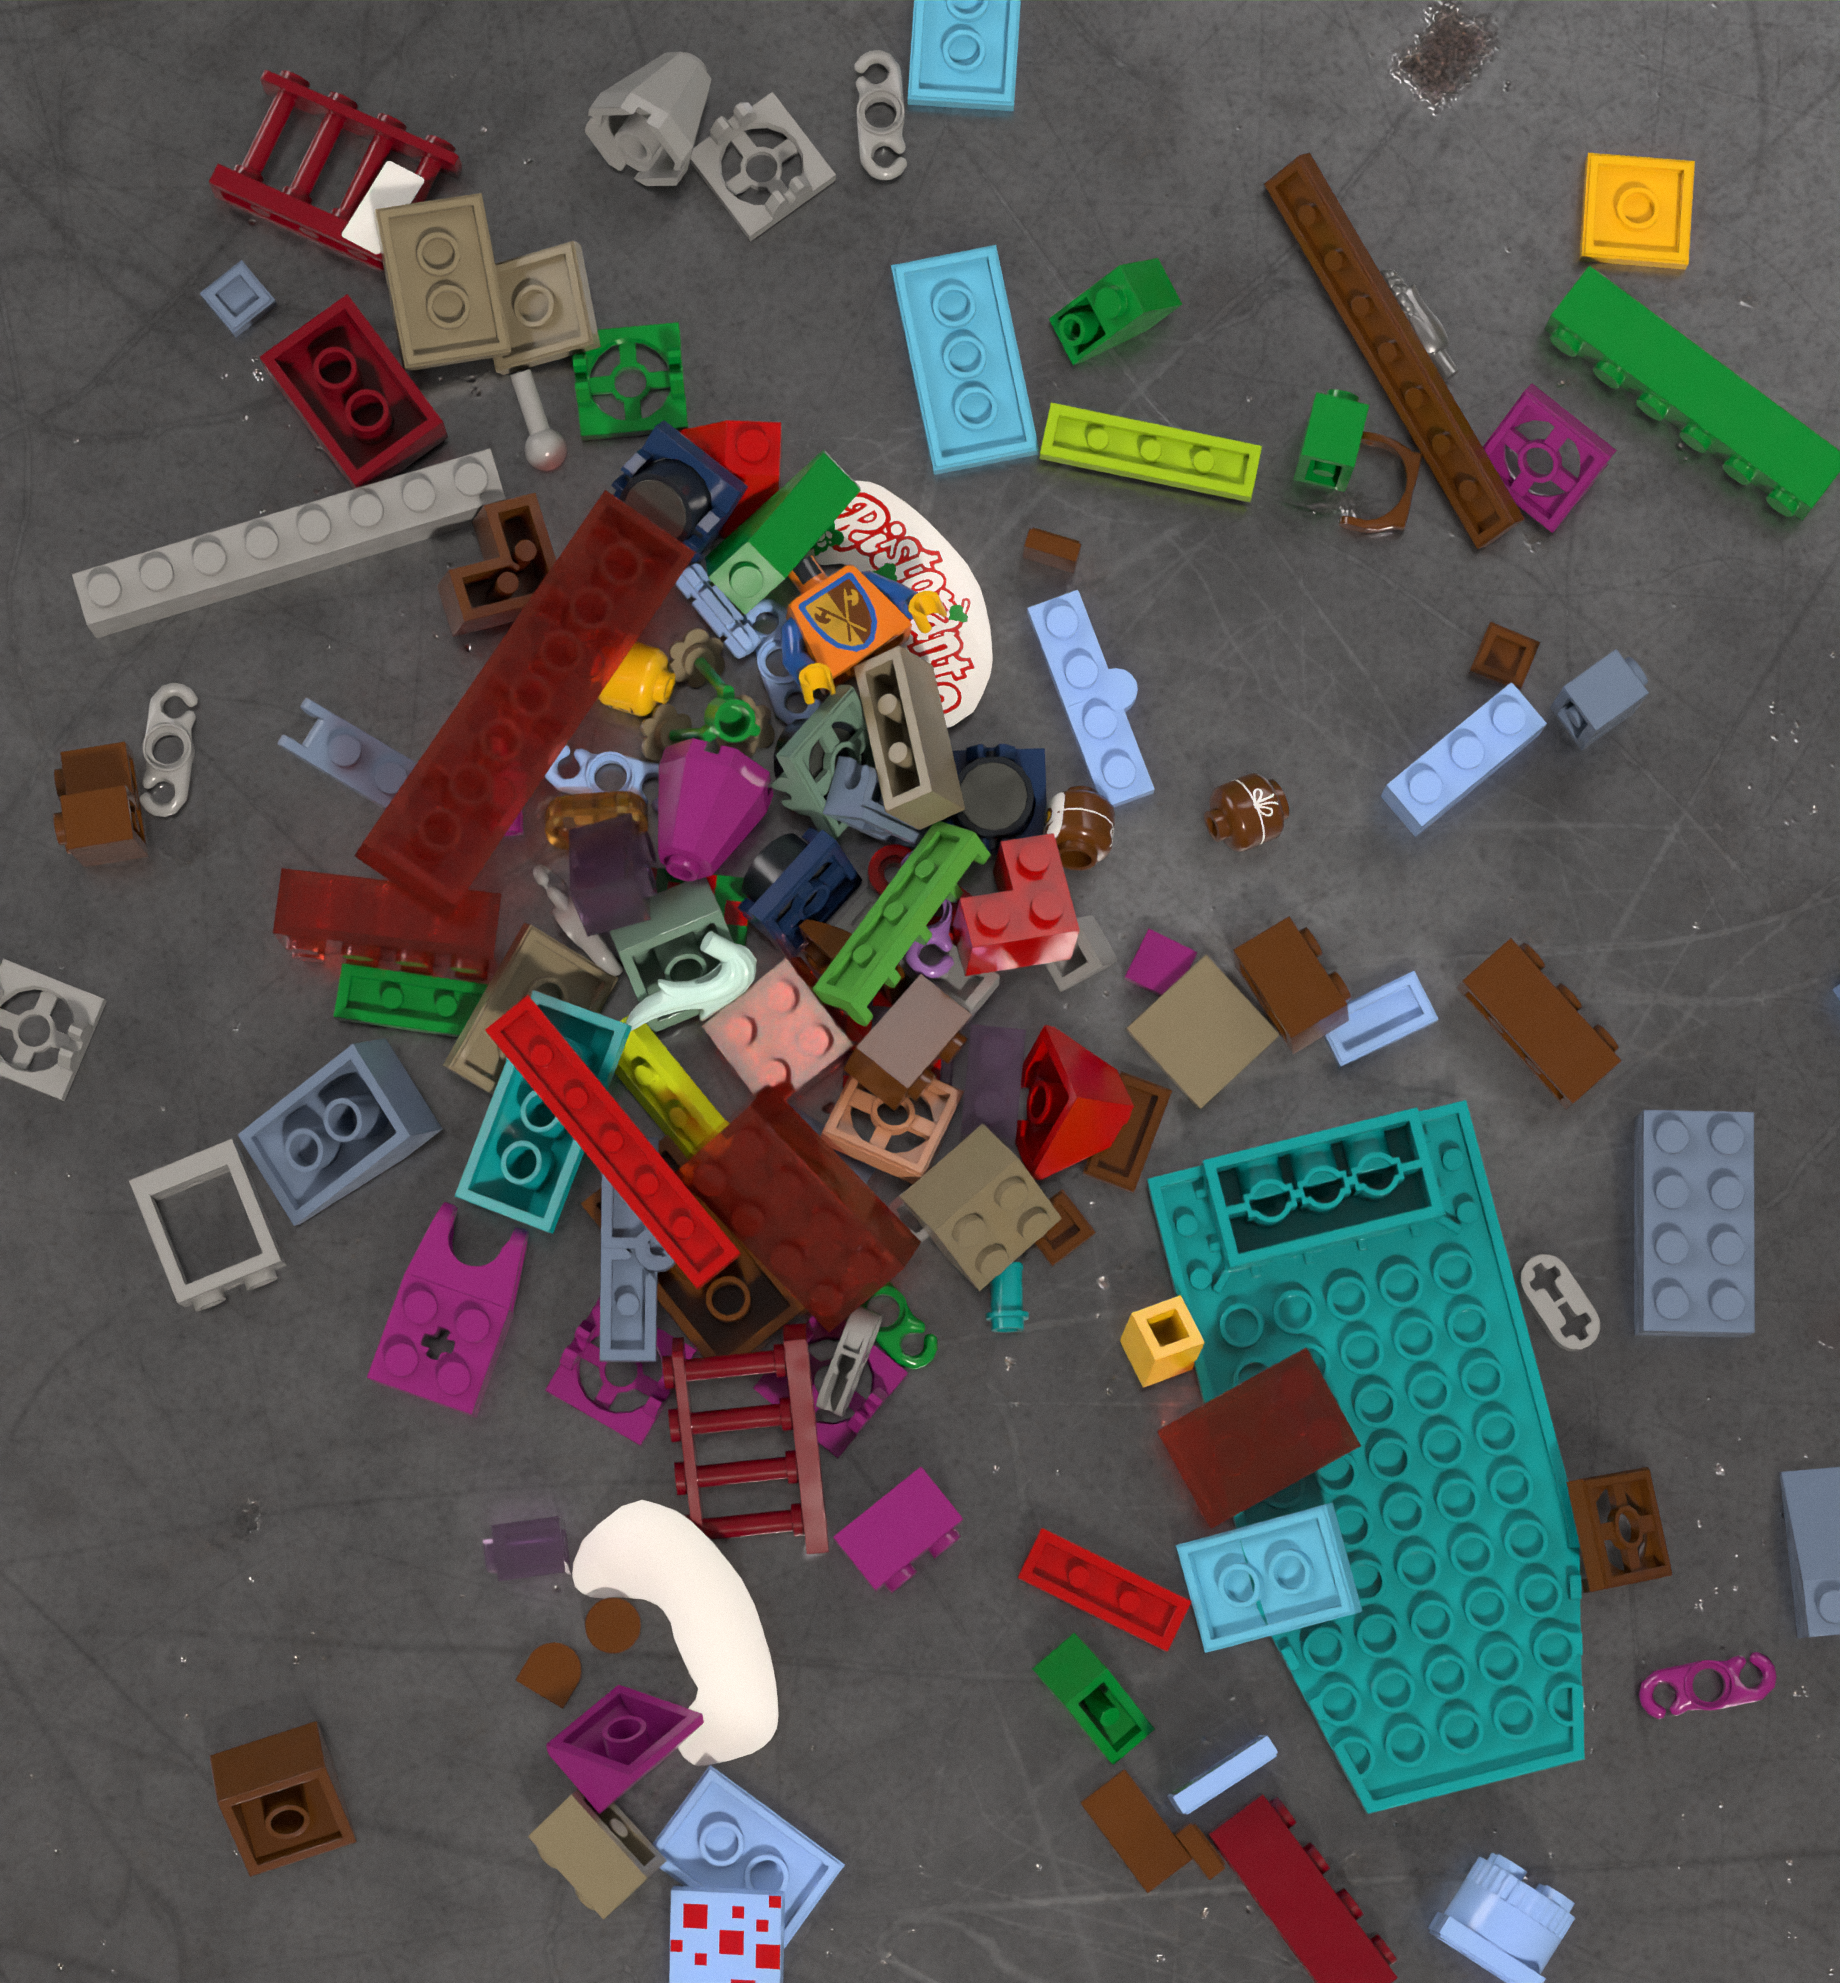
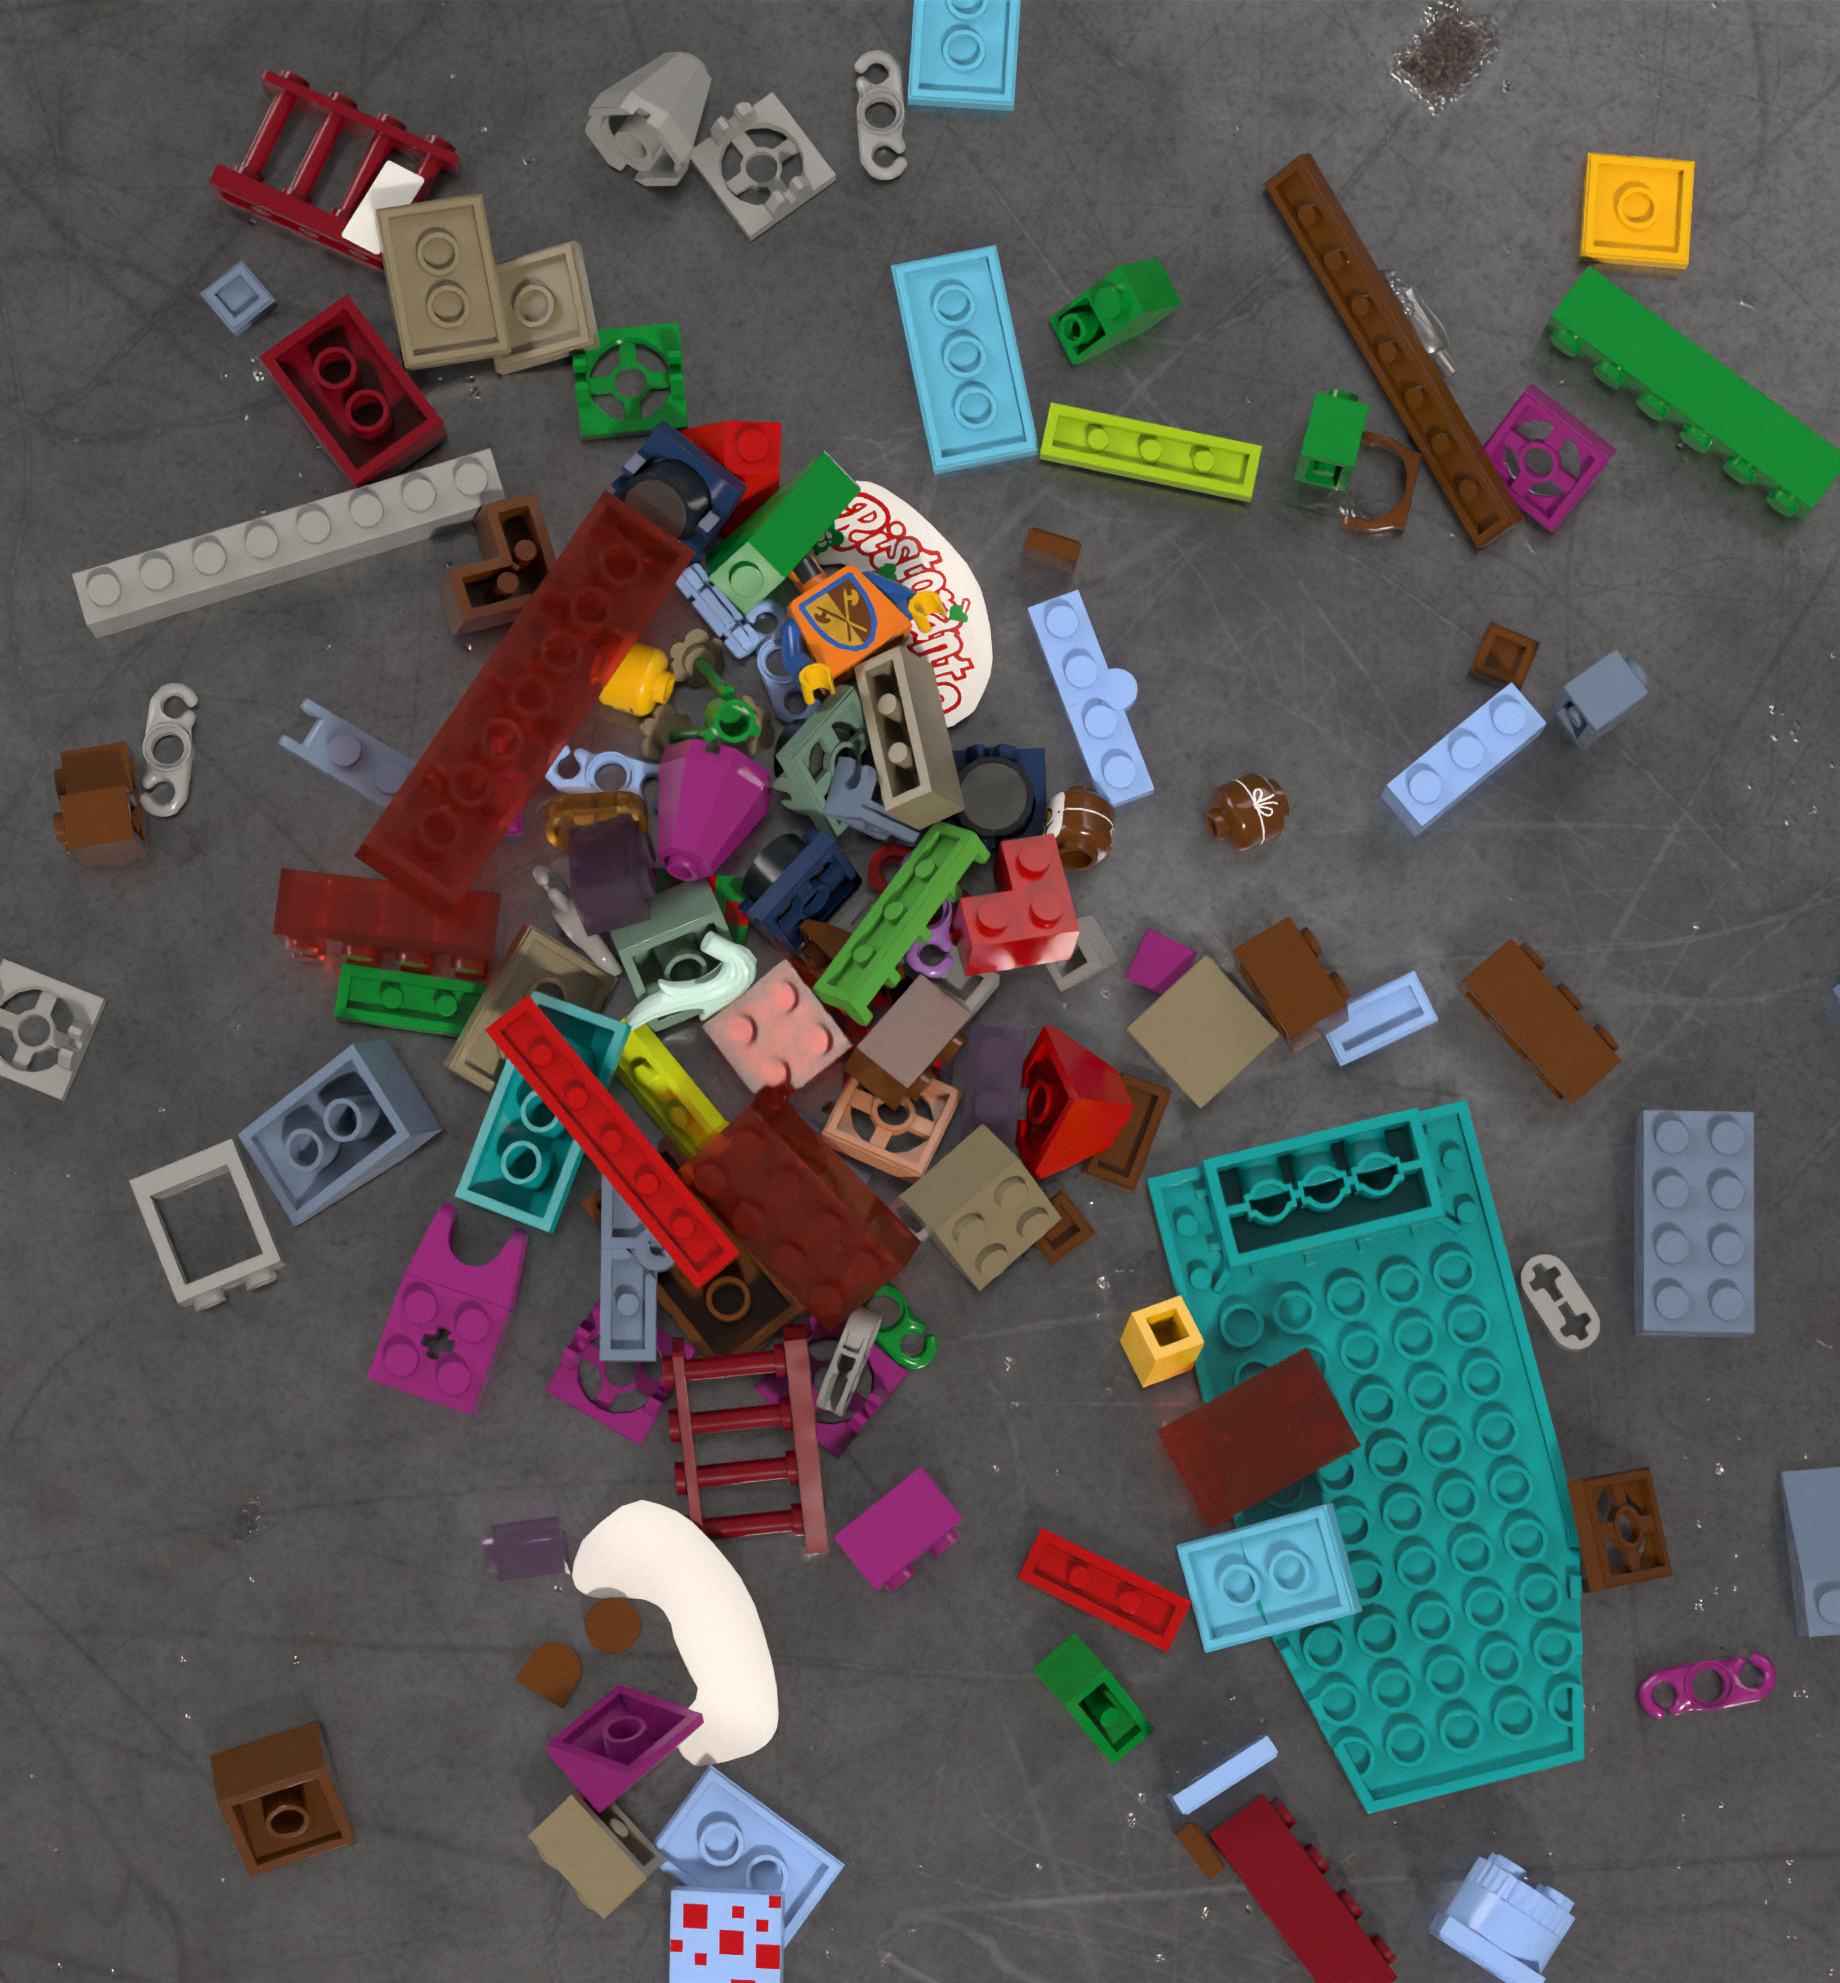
(544, 447): light grey bar -> none
(1007, 1301): teal pin -> none
(1135, 1831): reddish brown tile -> none

